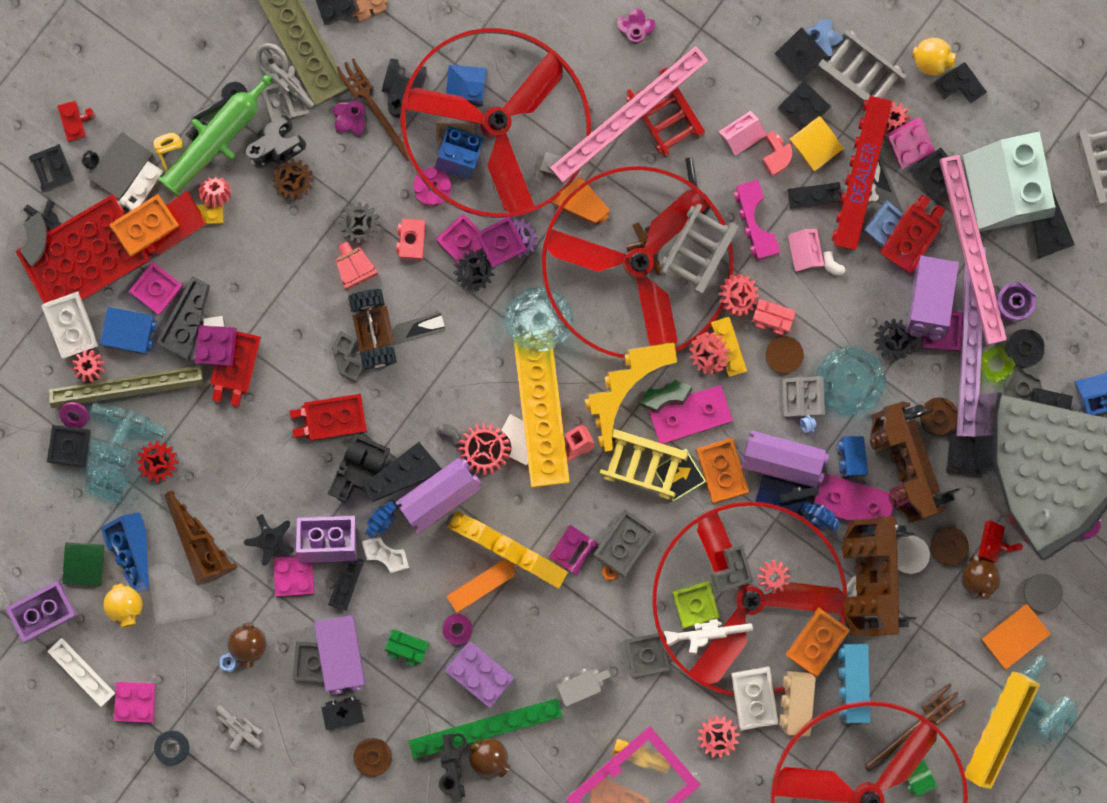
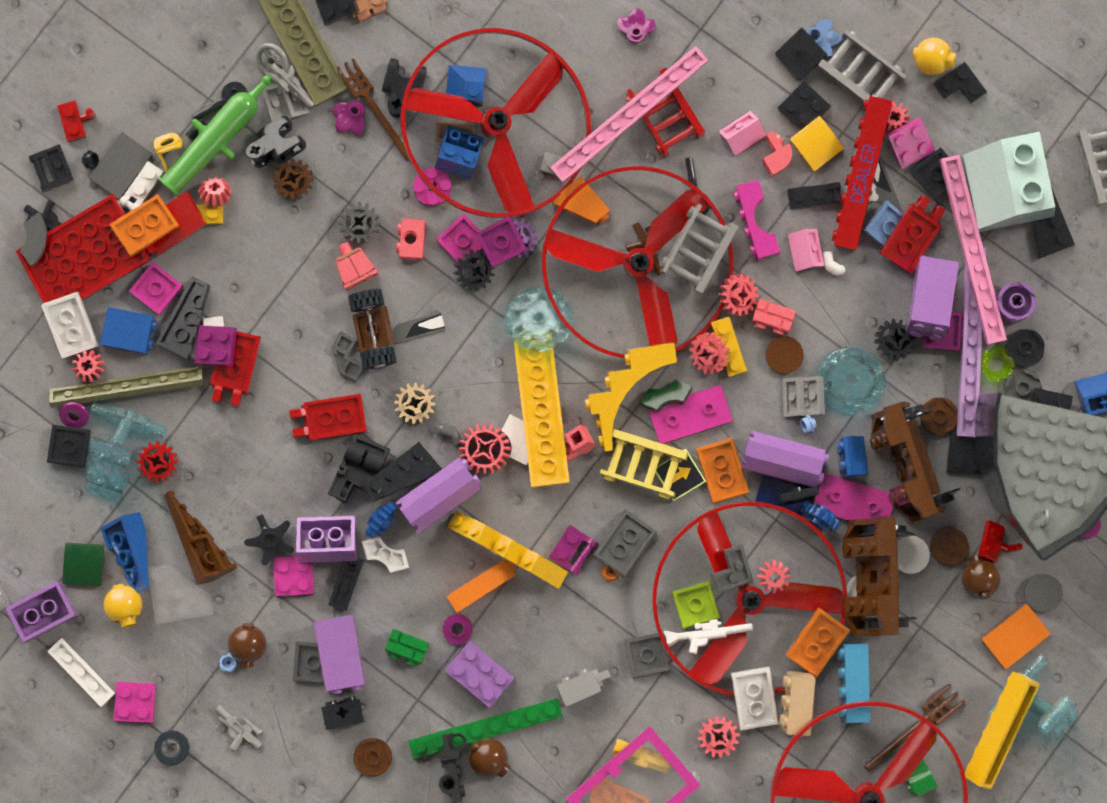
(406, 406): none -> tan gear

